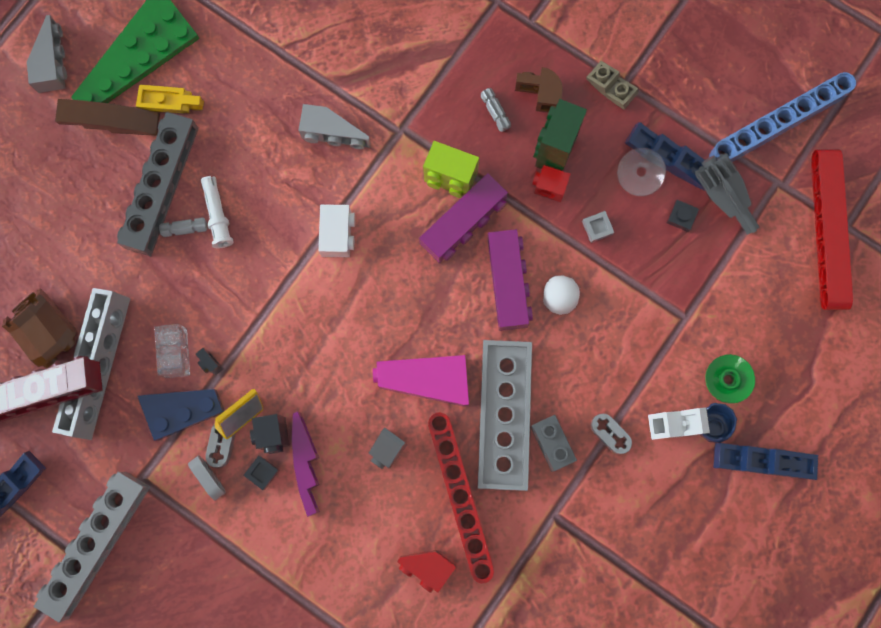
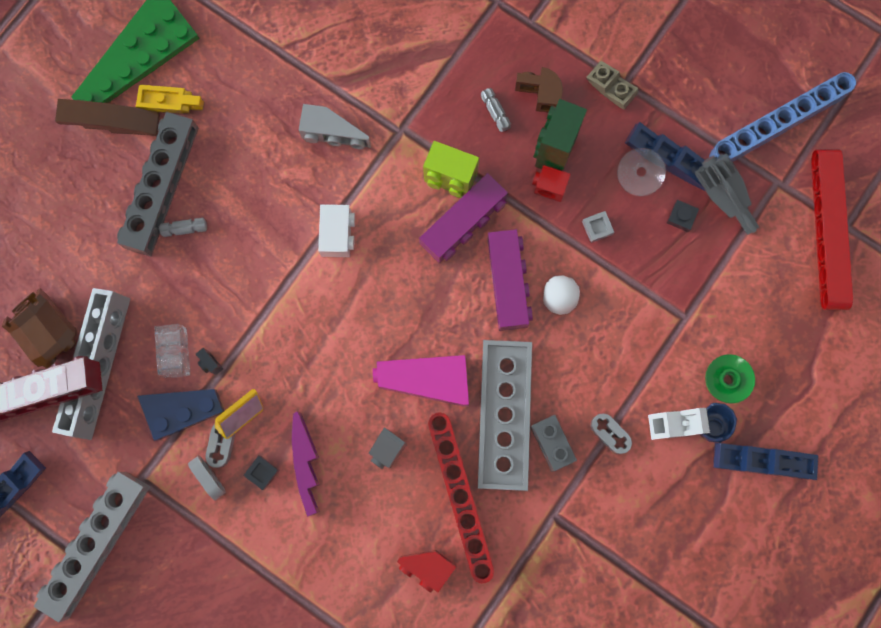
(46, 59): light grey slope -> none
(217, 222): white pin -> none
(270, 433): black brick -> none

